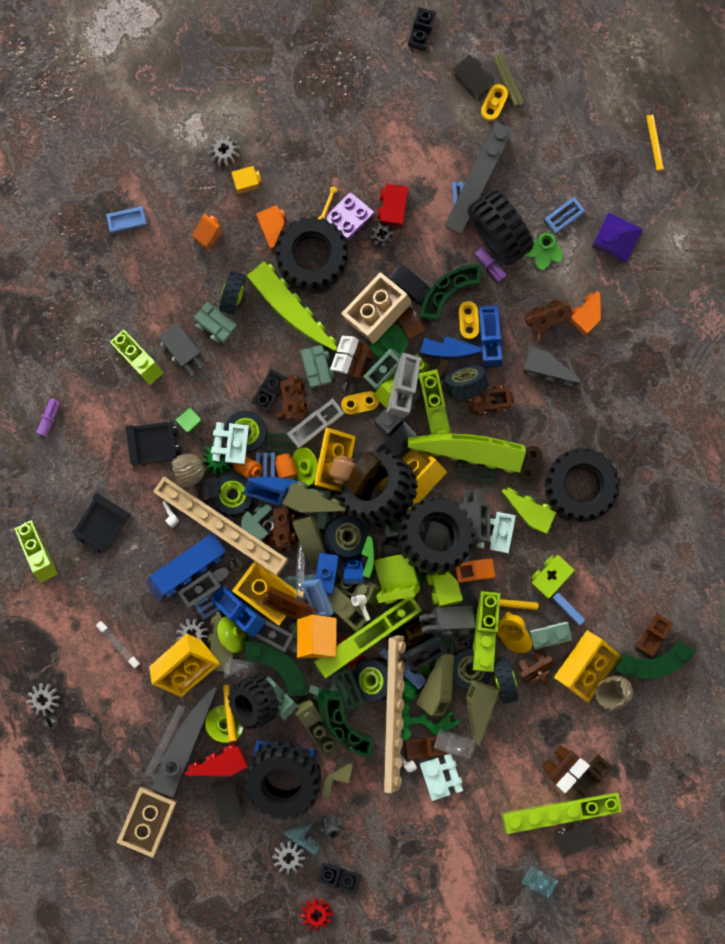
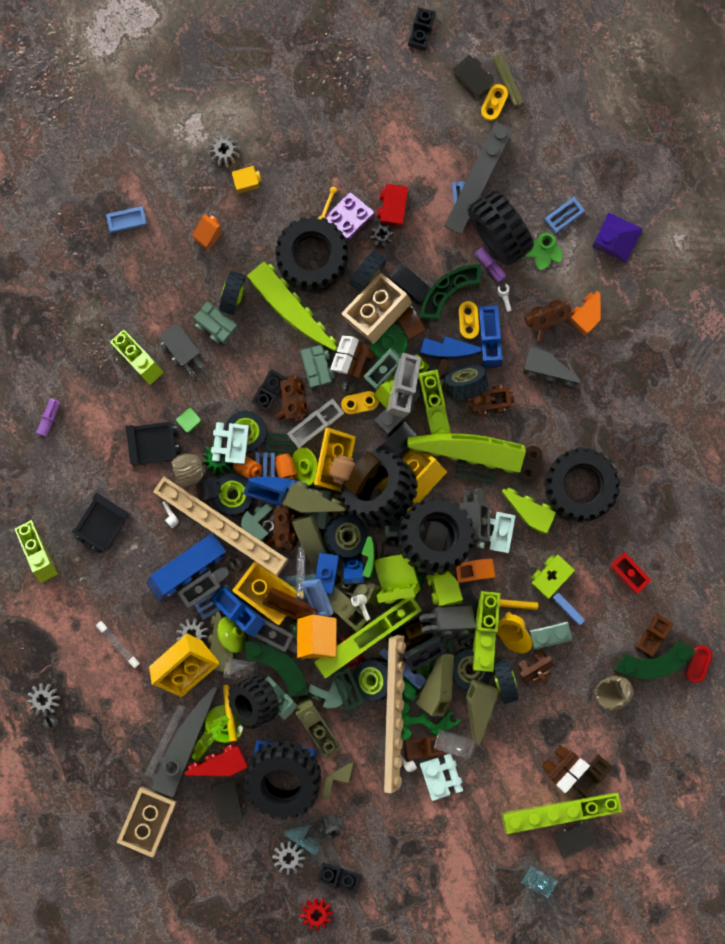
(207, 739): none -> clear neon green plate
(272, 224): orange slope -> none
(334, 719): dark green brick -> none
(367, 271): none -> black wheel
(504, 295): none -> white hand
(587, 666): yellow slope -> none
(629, 573): none -> red brick
(655, 142): yellow bar -> none
(699, 664): none -> red tile

